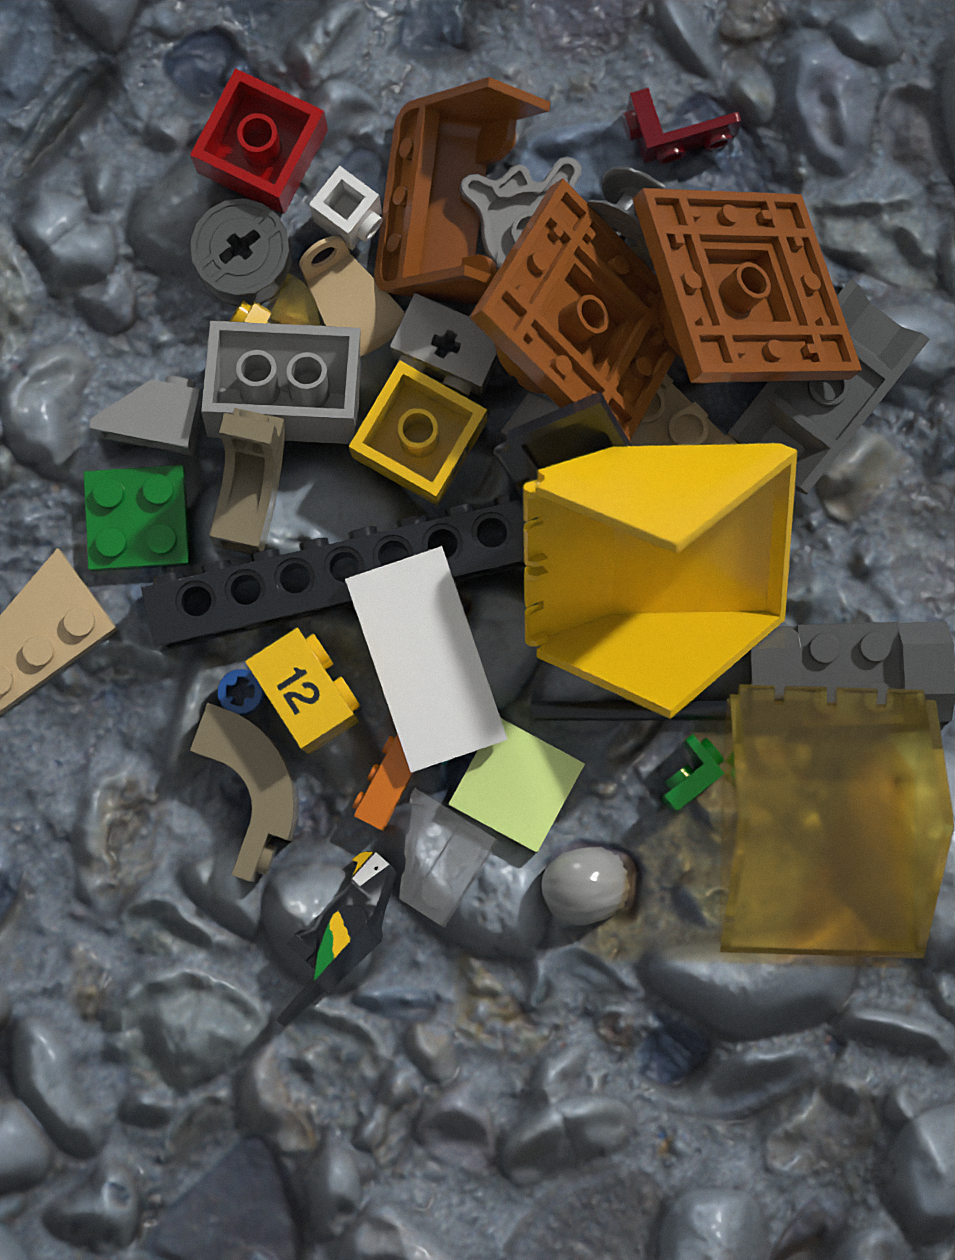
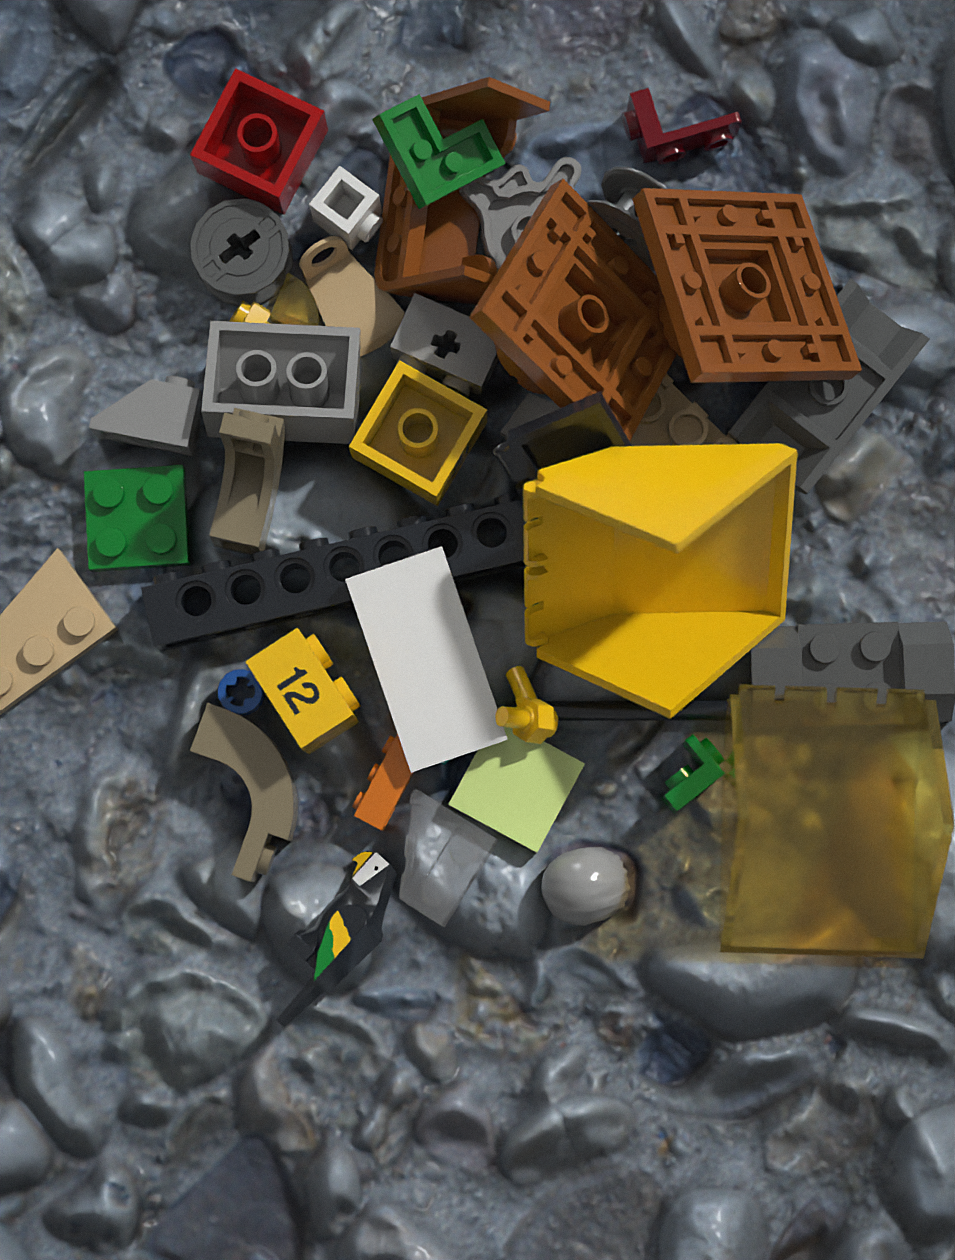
(426, 160): none -> green plate
(531, 718): none -> yellow piece

